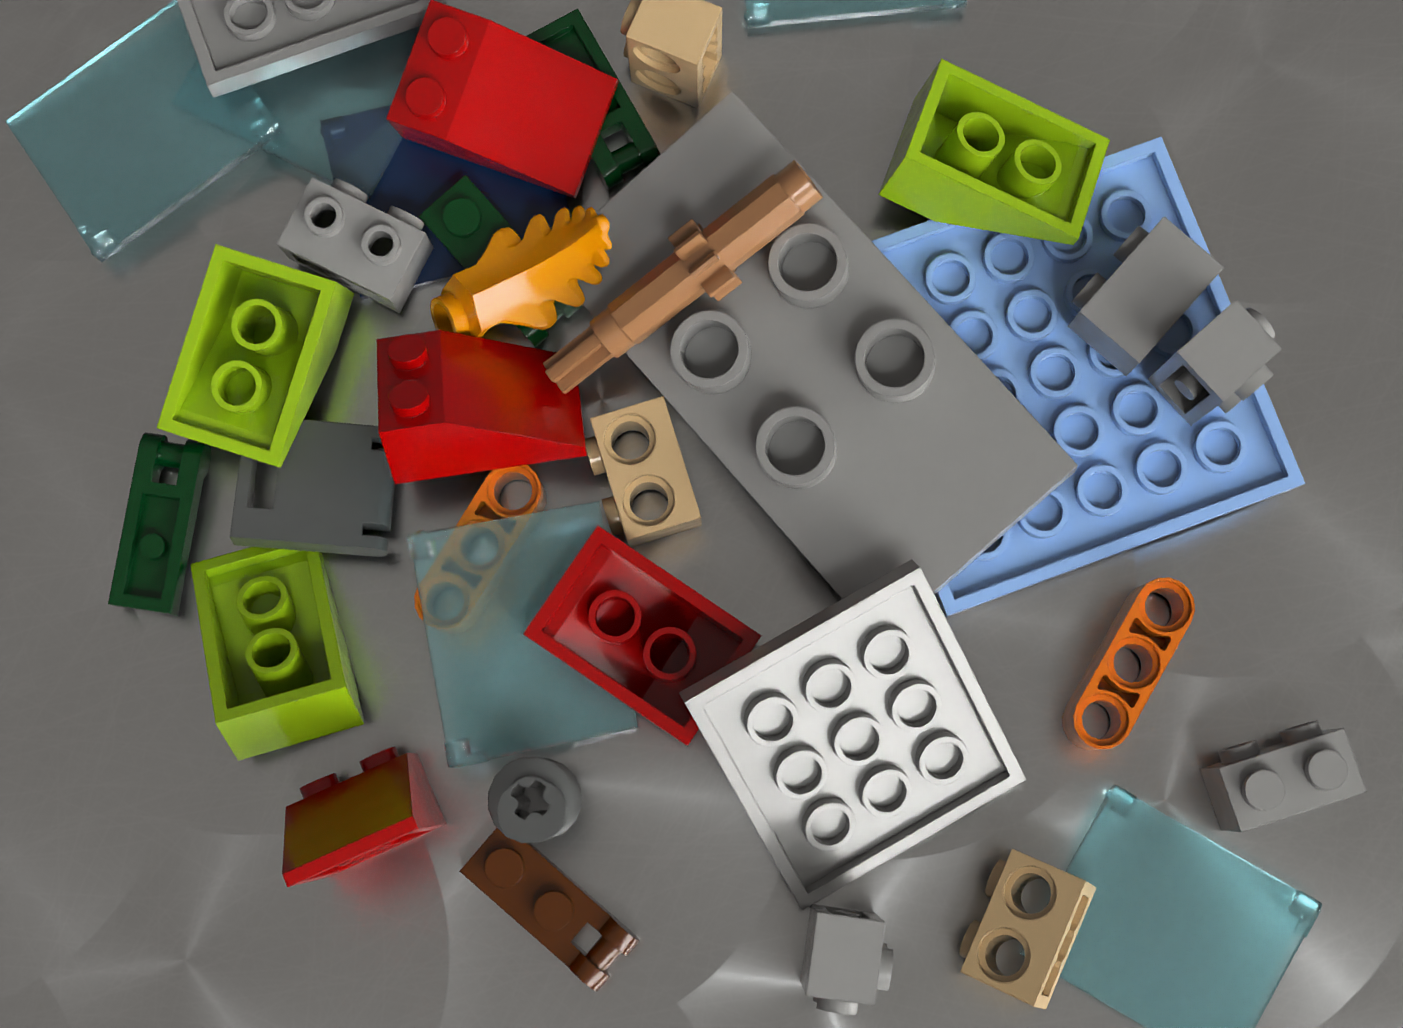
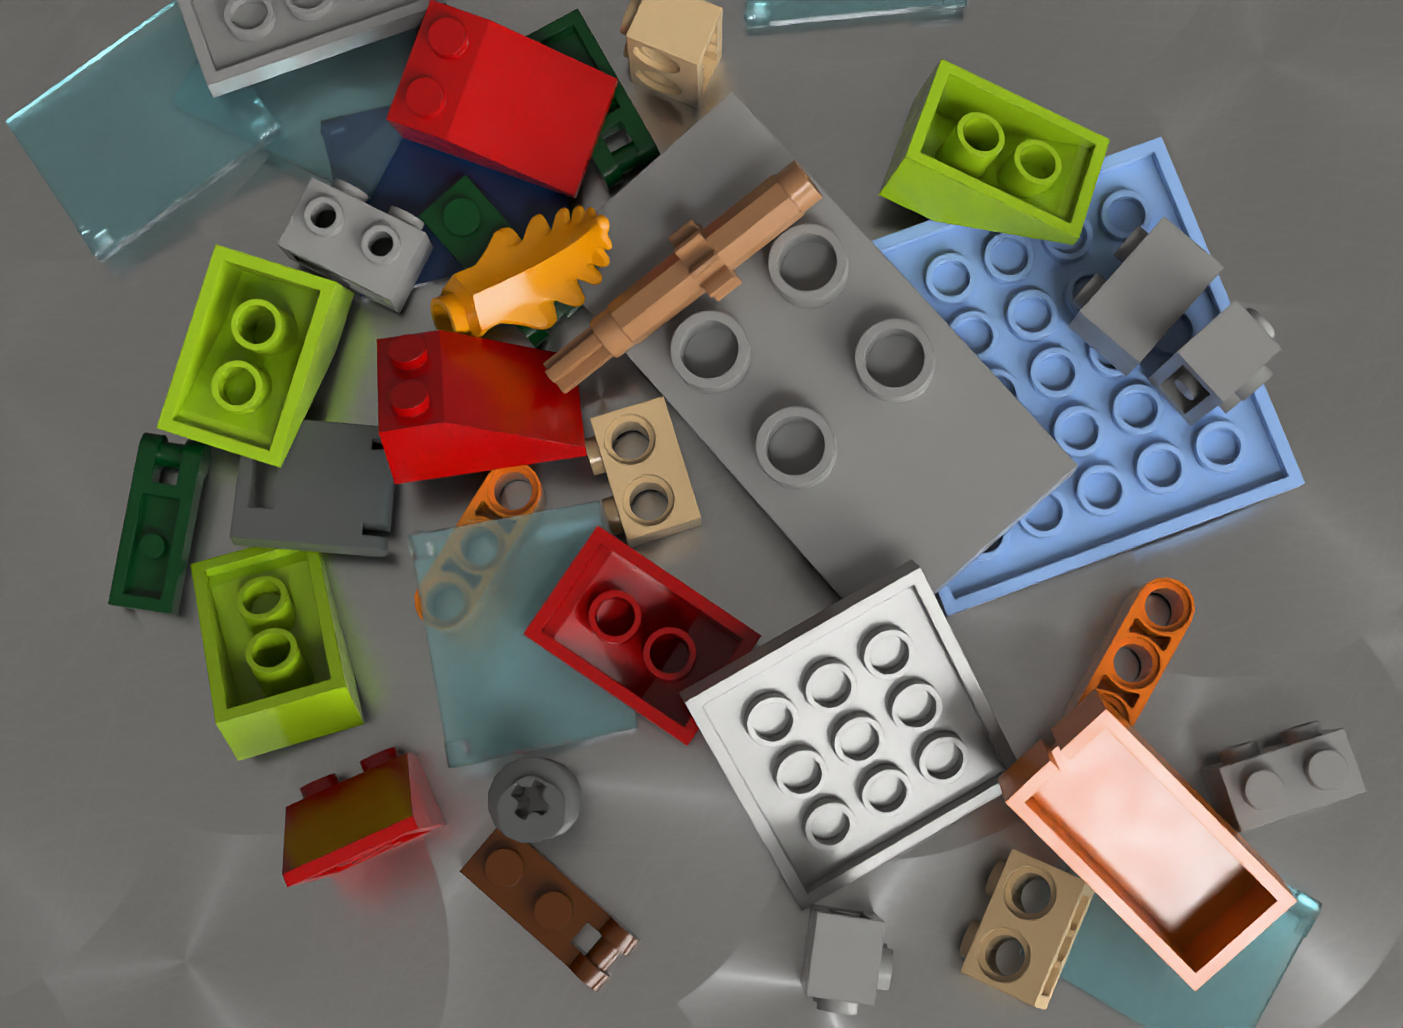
(1145, 841): none -> piece

